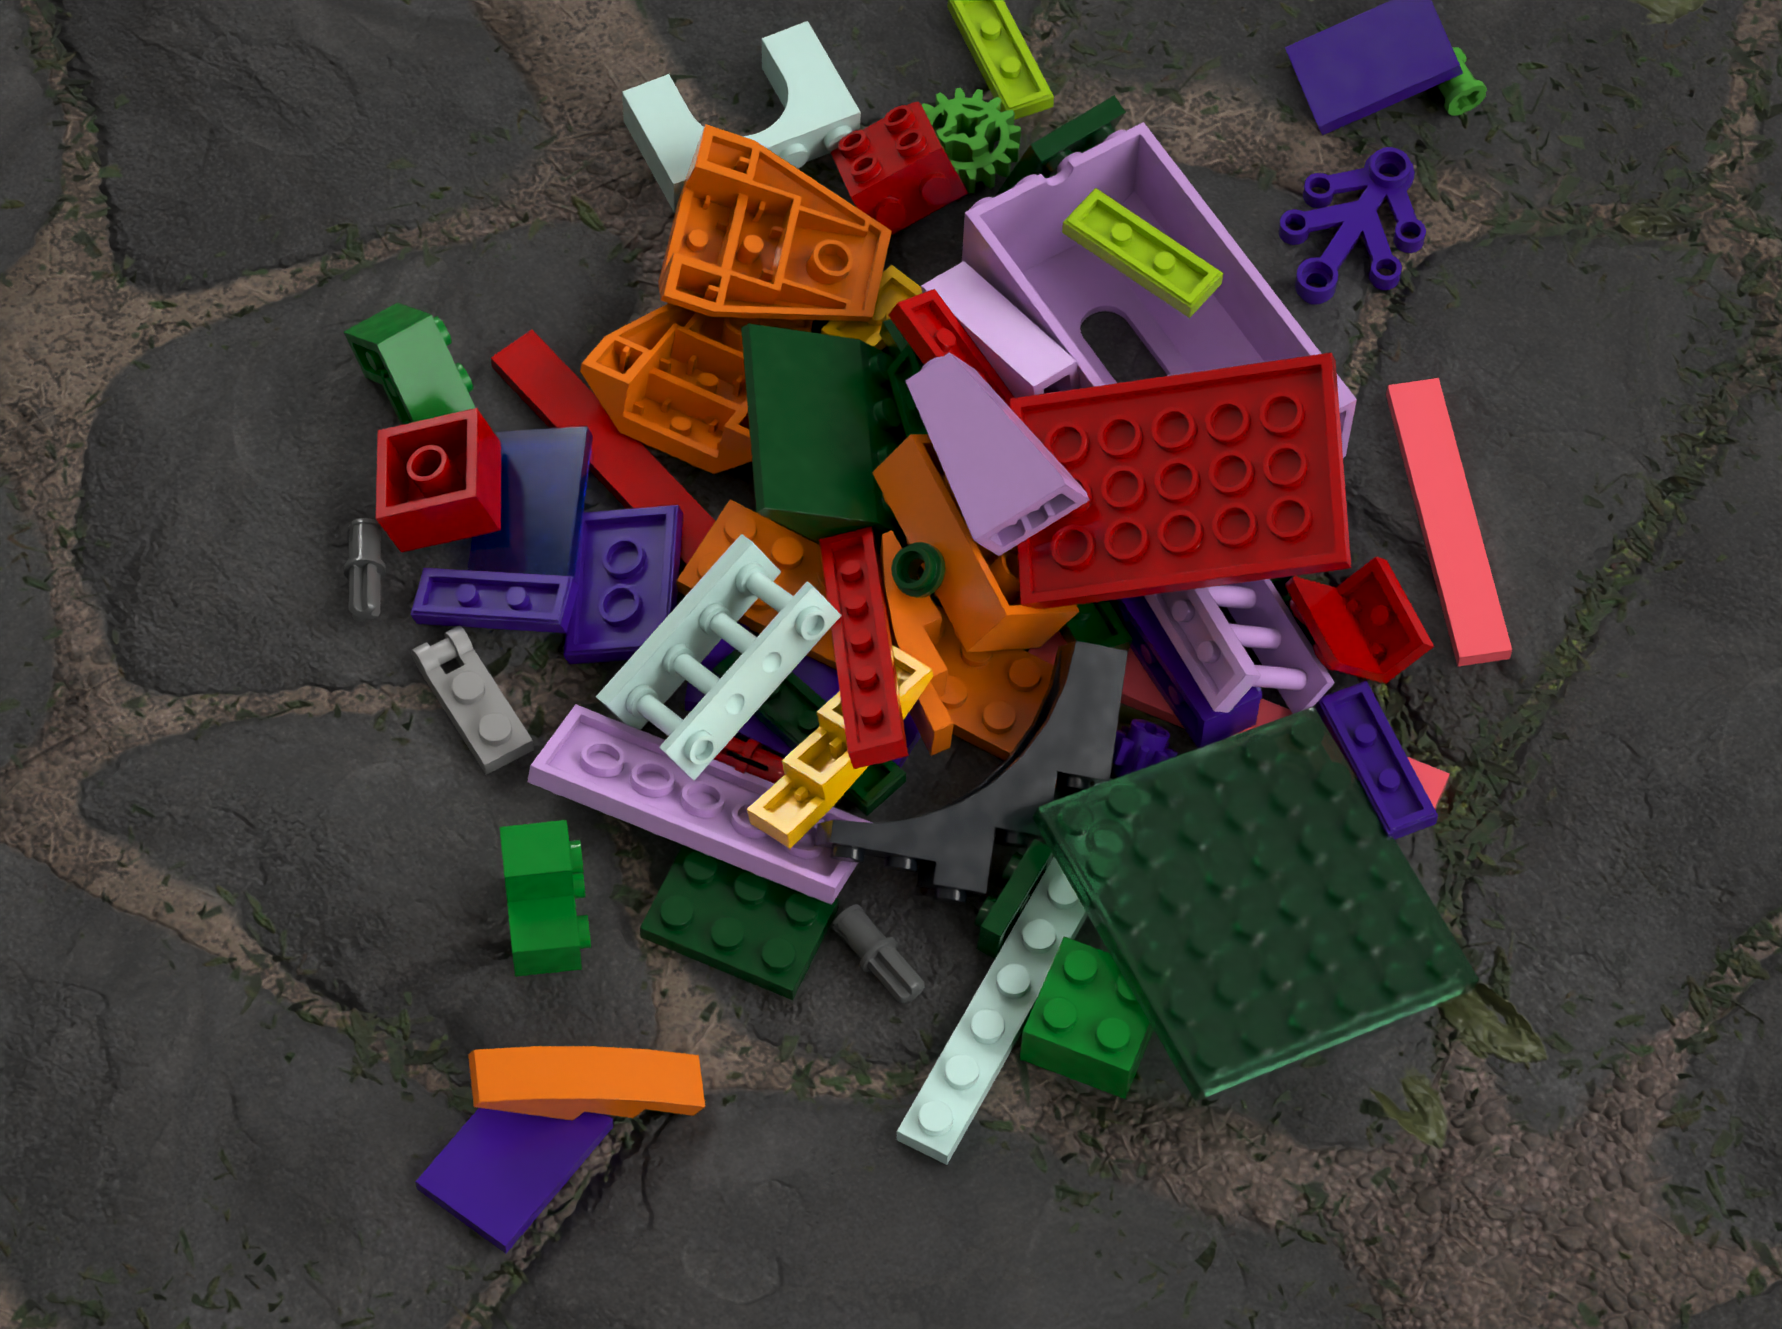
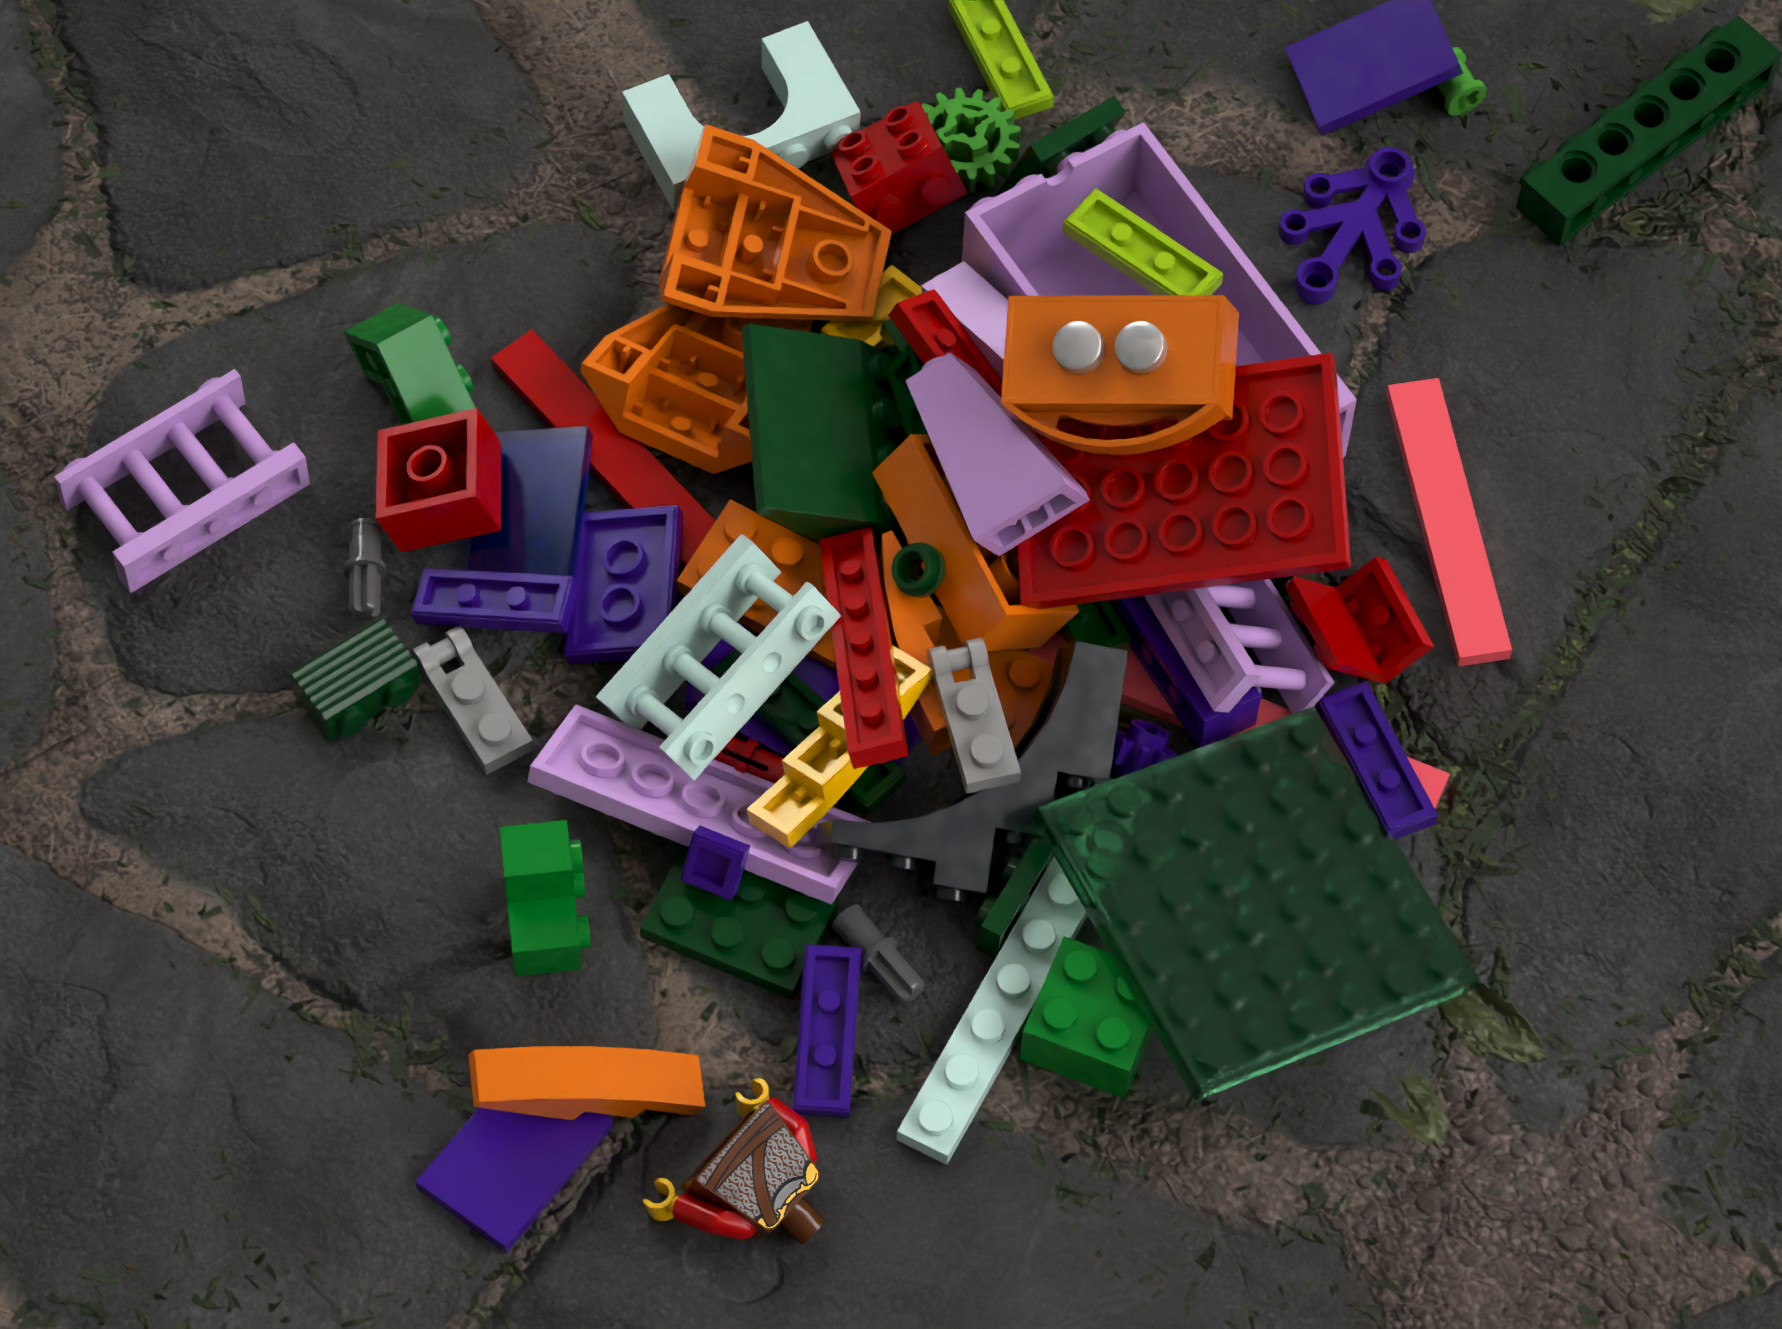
(190, 526): none -> lavender fence
(356, 680): none -> dark green brick
(715, 862): none -> dark purple tile
(750, 1176): none -> torso
(827, 1030): none -> dark purple tile
(974, 717): none -> light grey plate
(1120, 365): none -> orange piece
(1713, 83): none -> dark green brick

